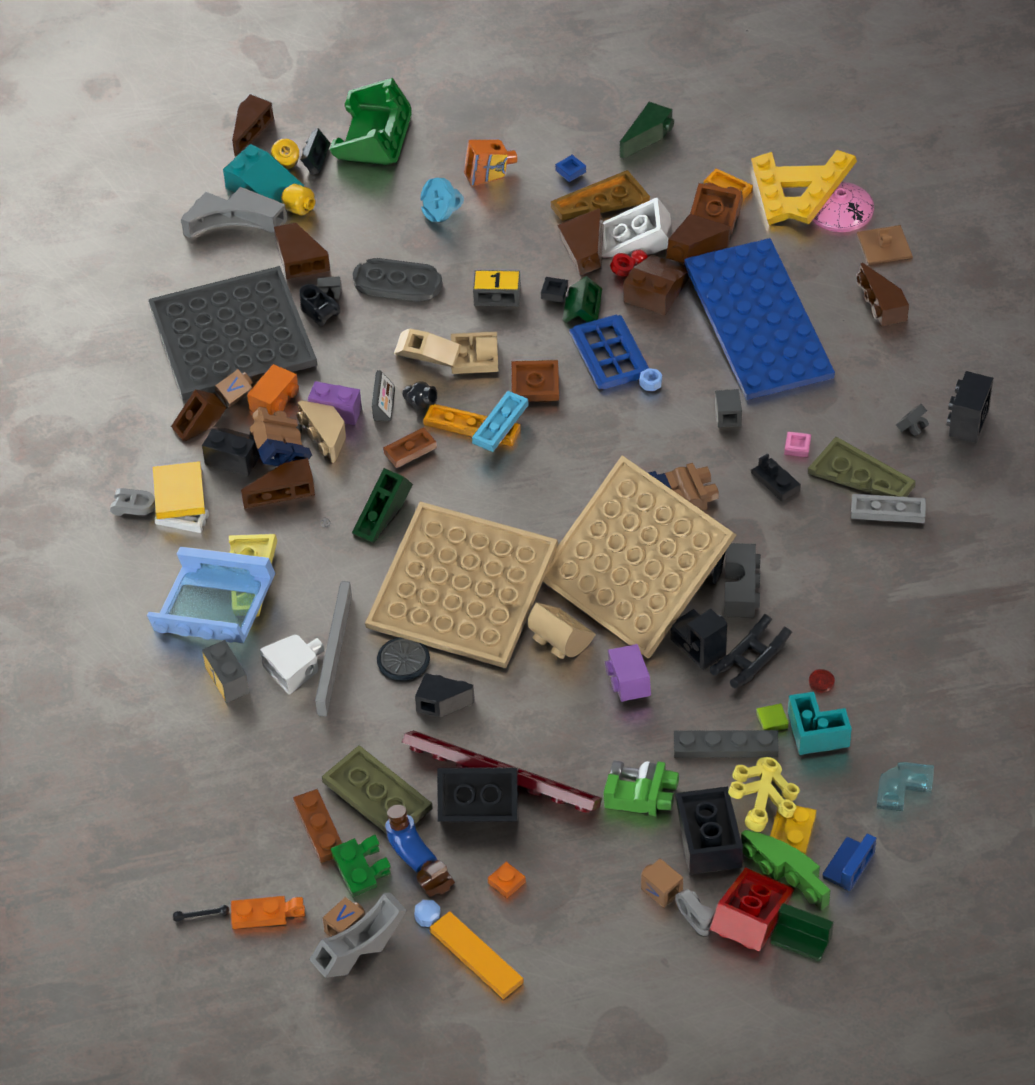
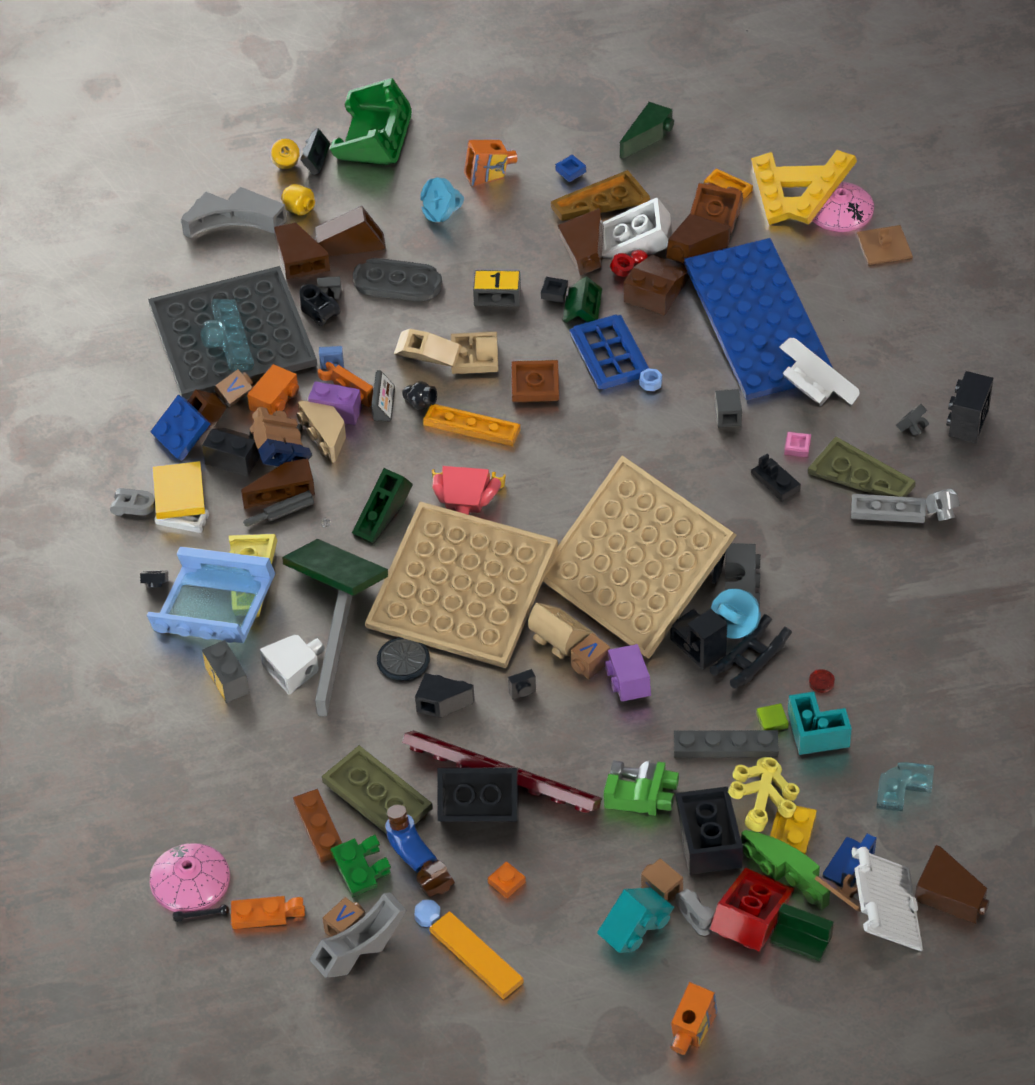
(154, 578): none -> black plate
(180, 427): none -> blue plate
(189, 888): none -> bright pink dish
(228, 334): none -> clear light blue plate
(251, 120): reddish brown slope -> none
(259, 173): teal slope -> none
(282, 508): none -> dark grey axle
(331, 354): none -> medium blue tile
(335, 567): none -> dark green tile
(343, 377): none -> orange plate
(350, 234): none -> reddish brown slope
(410, 447): dark orange plate -> none
(466, 488): none -> coral torso
(500, 421): medium azure plate -> none
(522, 684): none -> black plate
(589, 656): none -> medium nougat brick
(632, 916): none -> teal brick
(689, 484): medium nougat hips -> none
(693, 1018): none -> orange torso
(739, 610): none -> medium azure tile
(815, 376): none -> white plate
(845, 893): none -> medium nougat piece
(886, 298): reddish brown slope -> none
(887, 899): none -> white window
(942, 503): none -> light grey piece
(951, 887): none -> reddish brown slope

